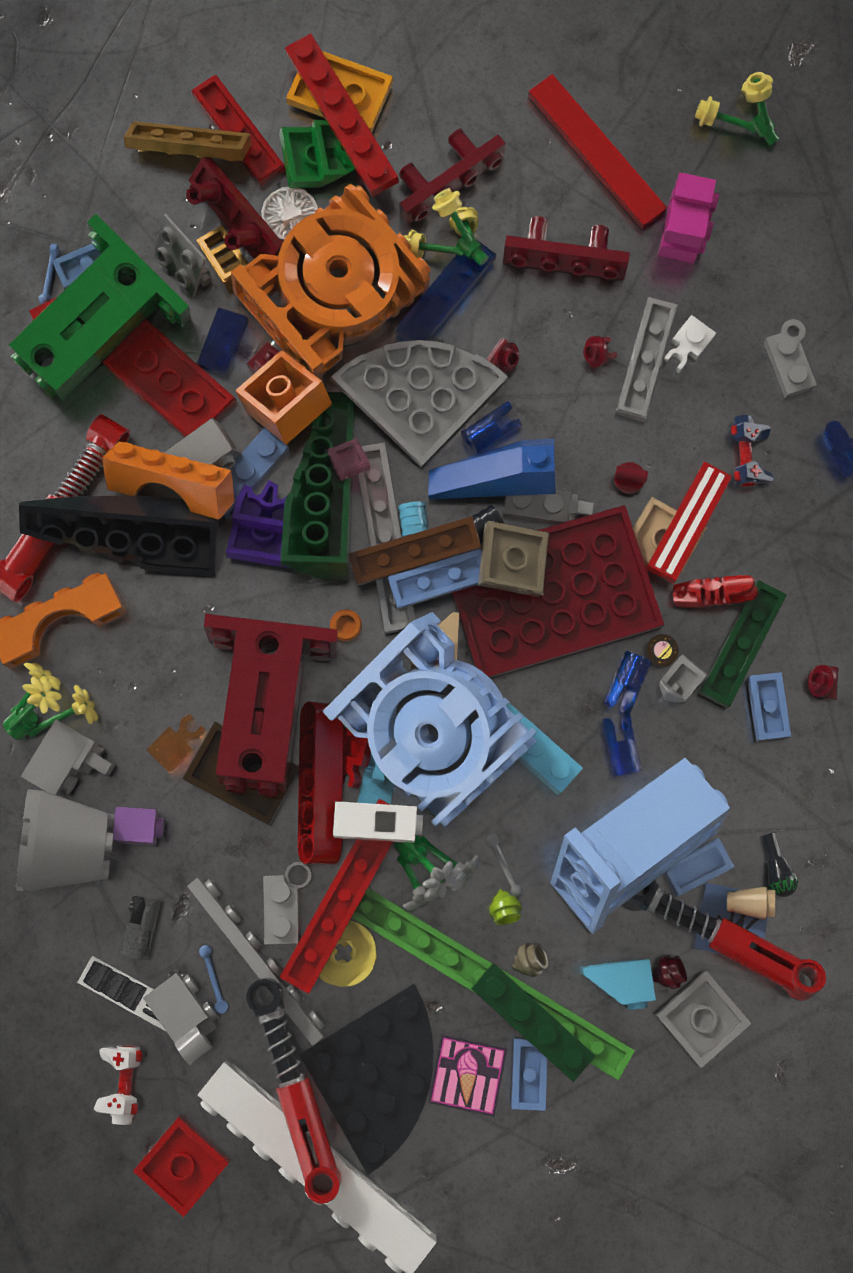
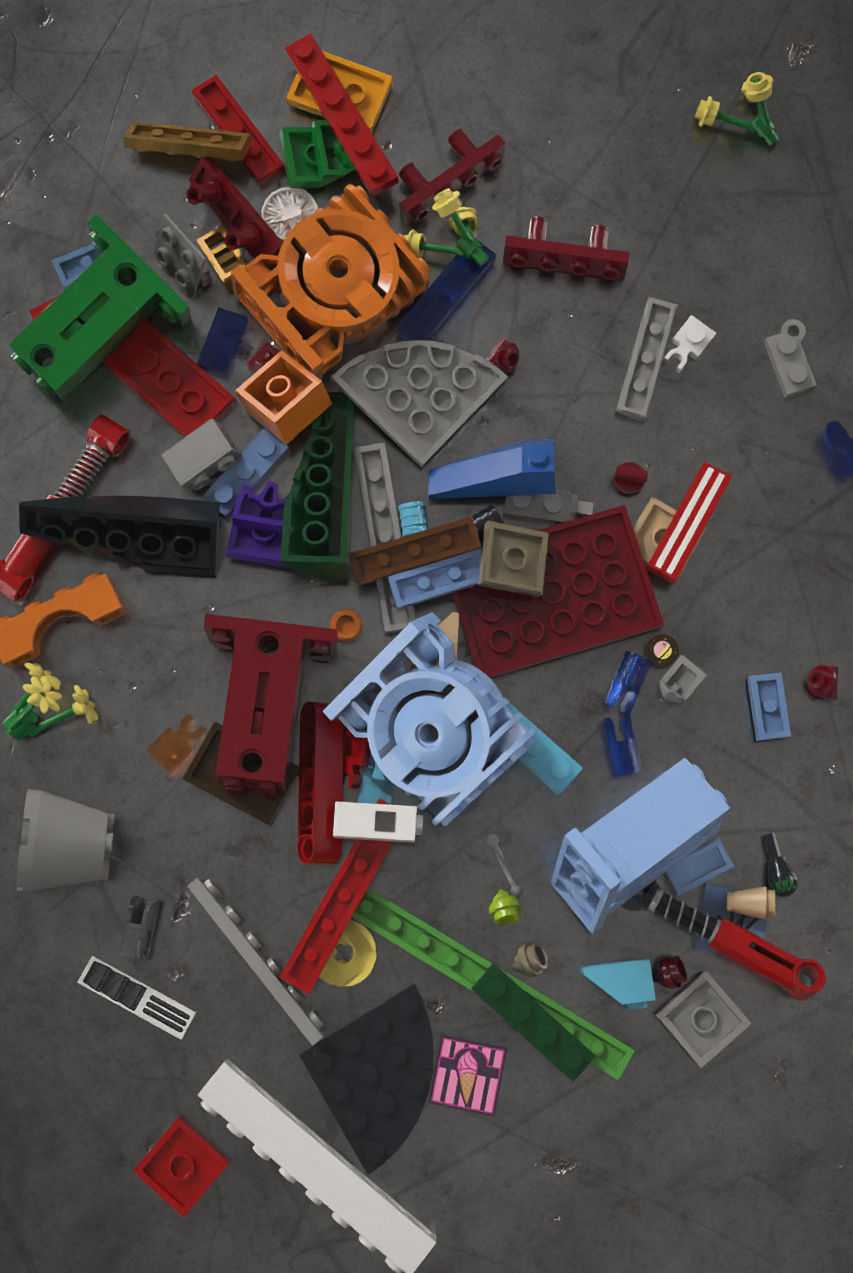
(54, 251): medium blue hinge -> none
(61, 757): light grey hinge -> none
(121, 1105): white piece -> none
(137, 826): medium lavender brick -> none
(183, 1015): light grey hinge -> none
(201, 485): orange arch -> none
(221, 1005): medium blue hinge -> none
(283, 907): light grey hinge -> none
(296, 1095): piece -> none
(348, 459): clear pink tile -> none
(417, 853): plant -> none
(487, 432): clear blue hinge -> none
(528, 1077): medium blue plate -> none
(596, 351): dark red plate -> none
(597, 151): red tile -> none
(688, 218): dark pink brick -> none
(715, 591): red hinge -> none
(742, 645): dark green plate -> none
(746, 432): dark blue piece -> none

